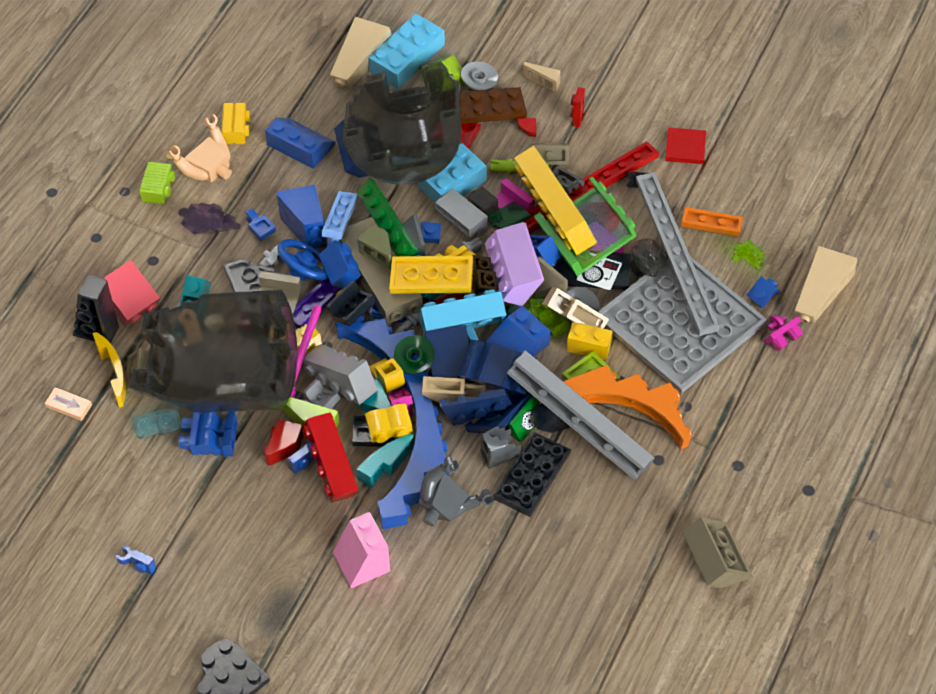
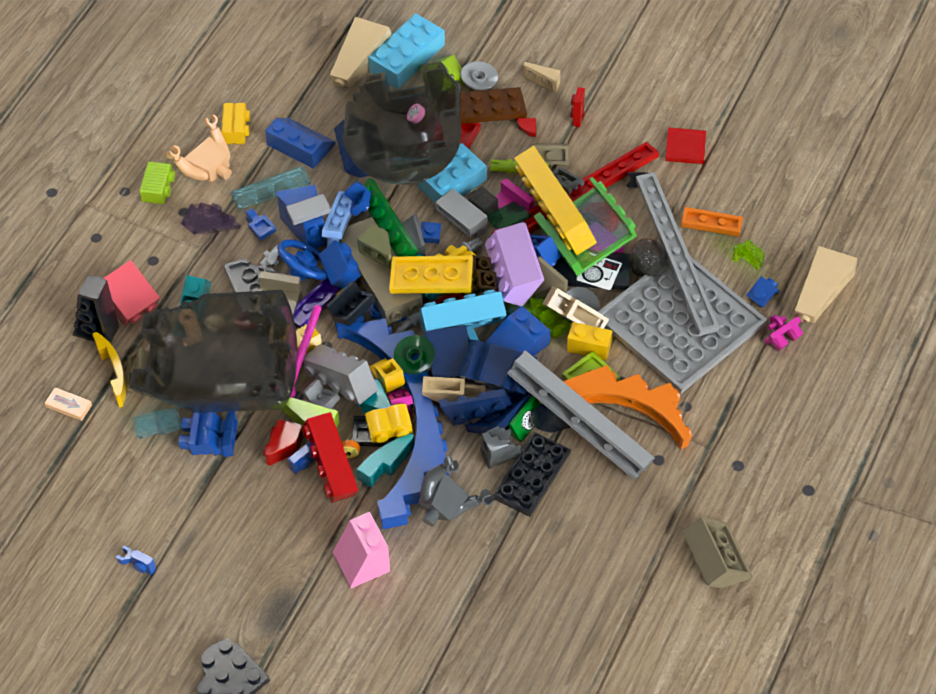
(267, 188): none -> clear light blue tile
(308, 209): none -> light grey tile
(351, 449): none -> tile
(360, 198): none -> blue bracket
(416, 113): none -> bright pink tile

